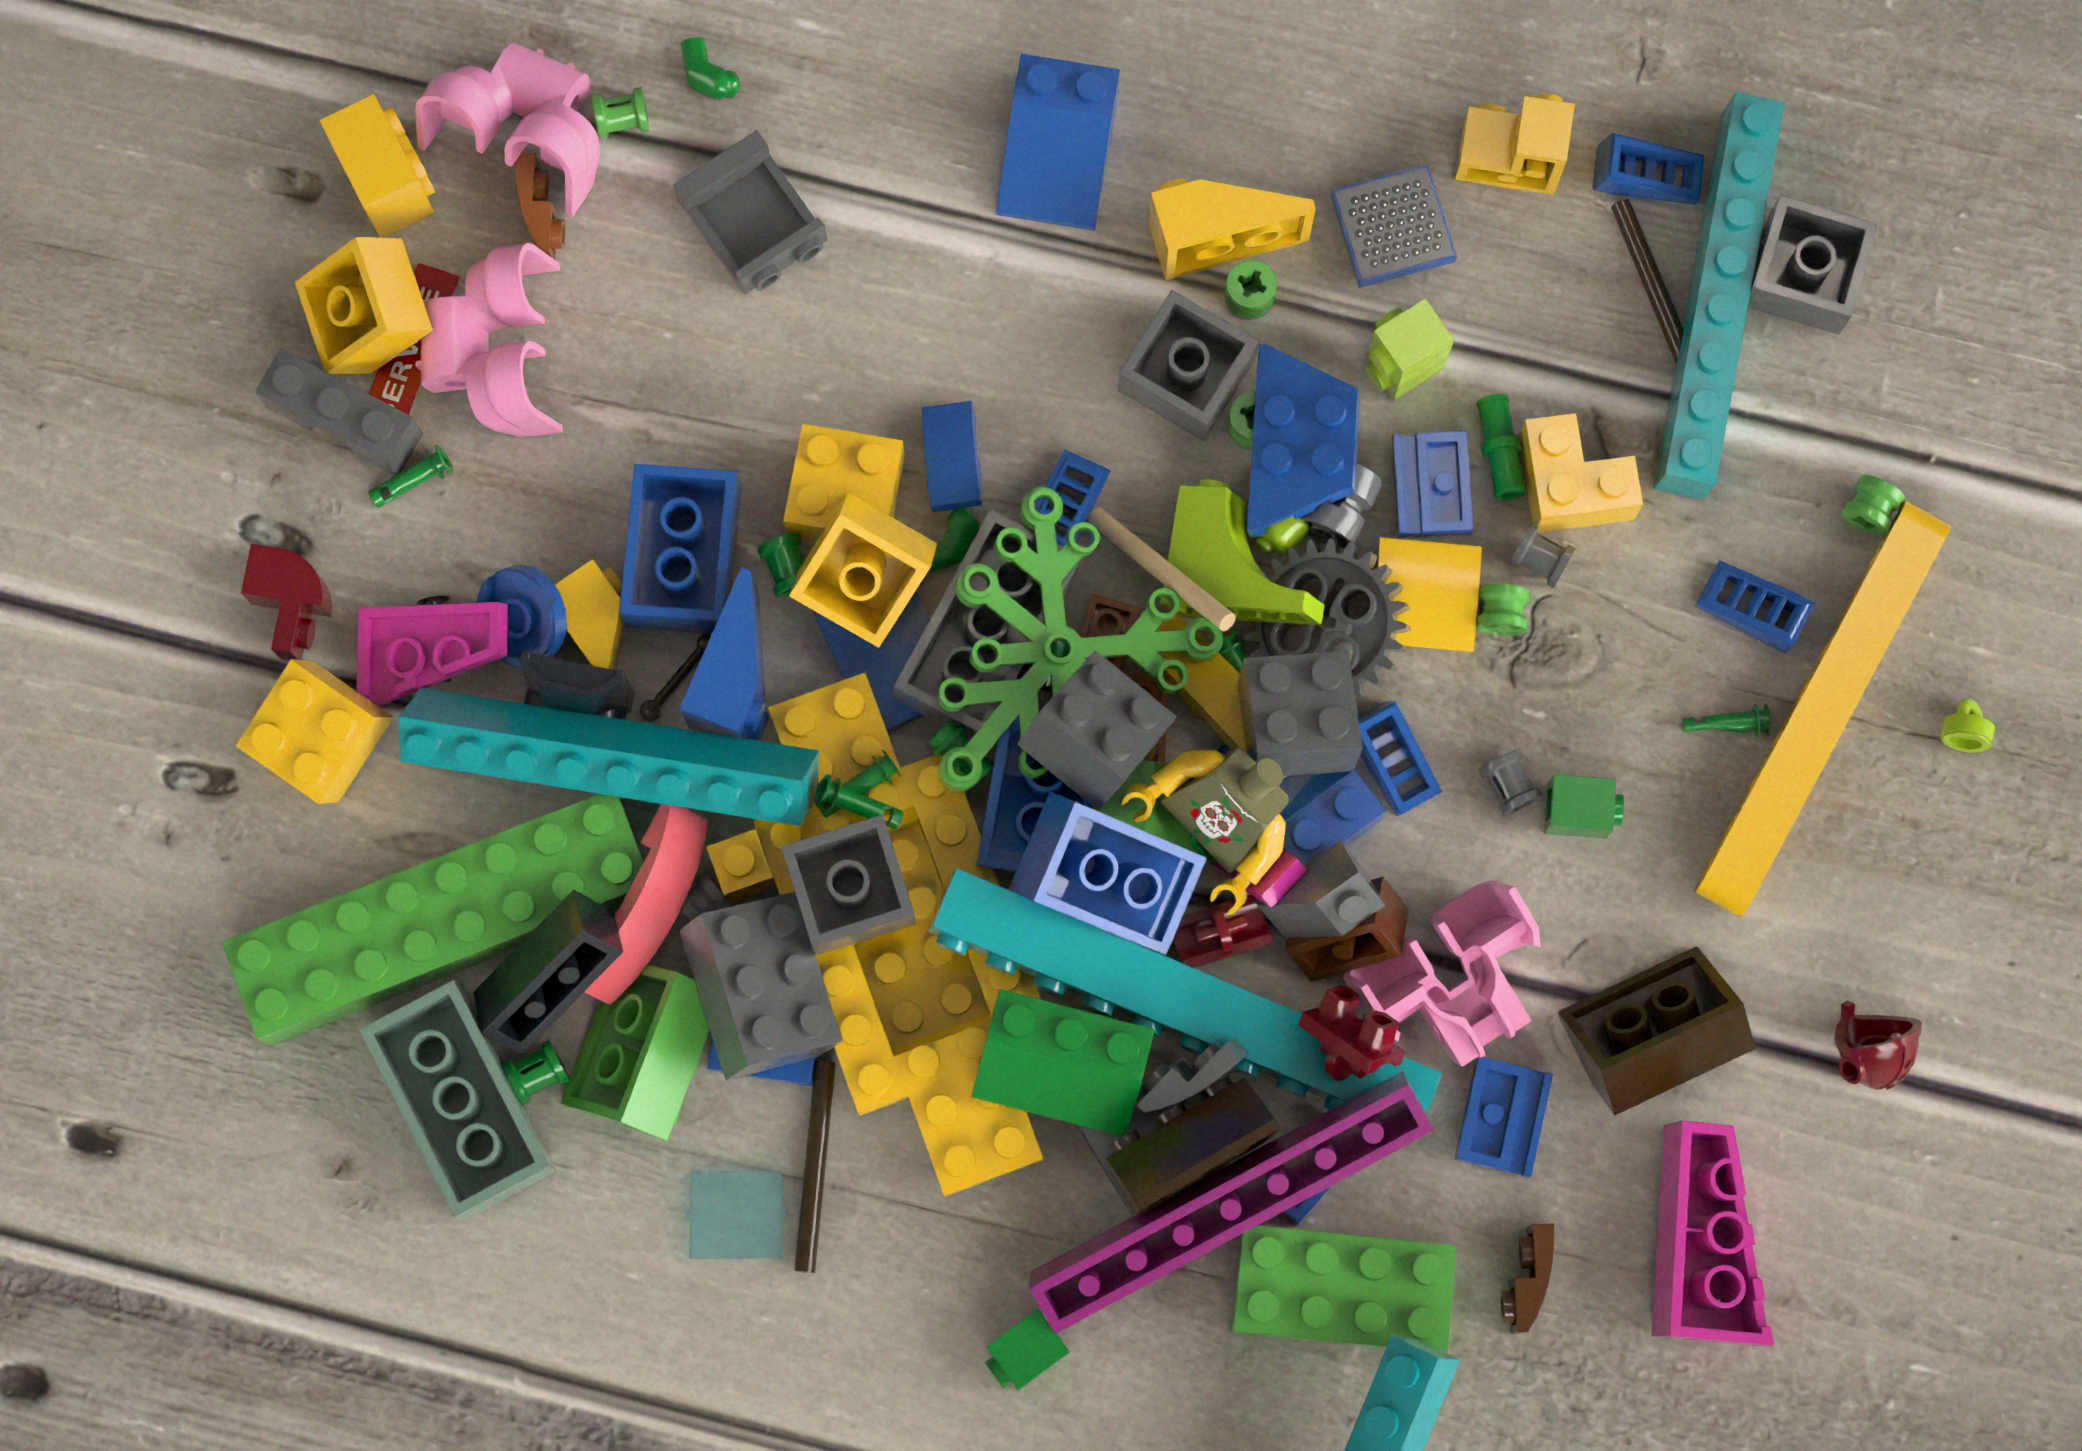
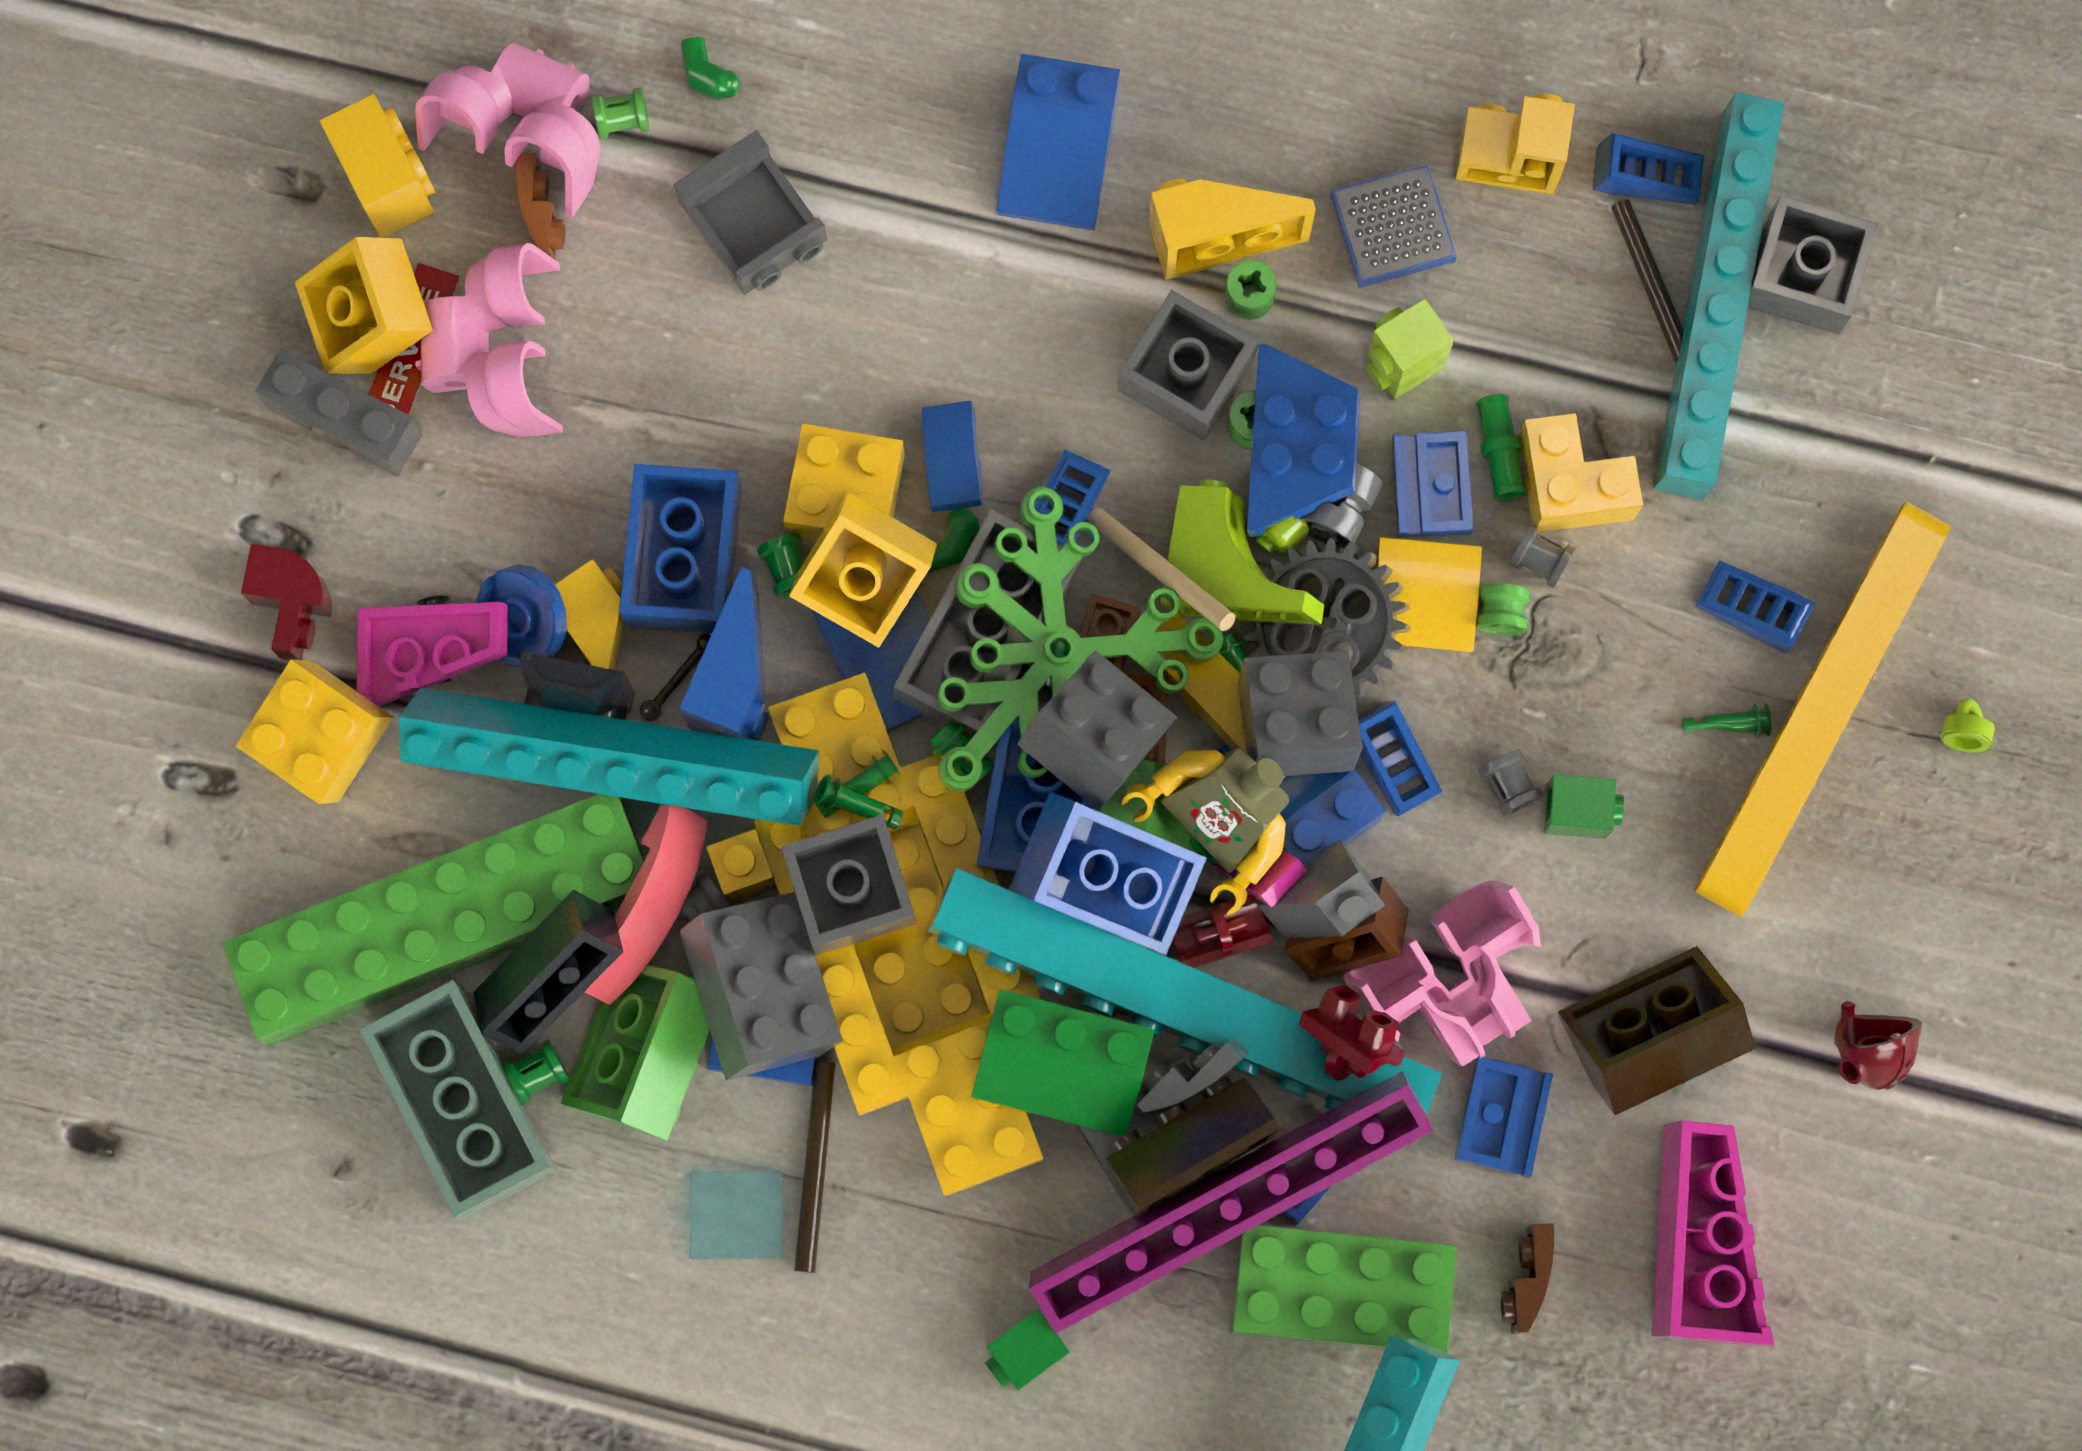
(432, 465): green piece -> none
(1873, 505): bright green wheel -> none

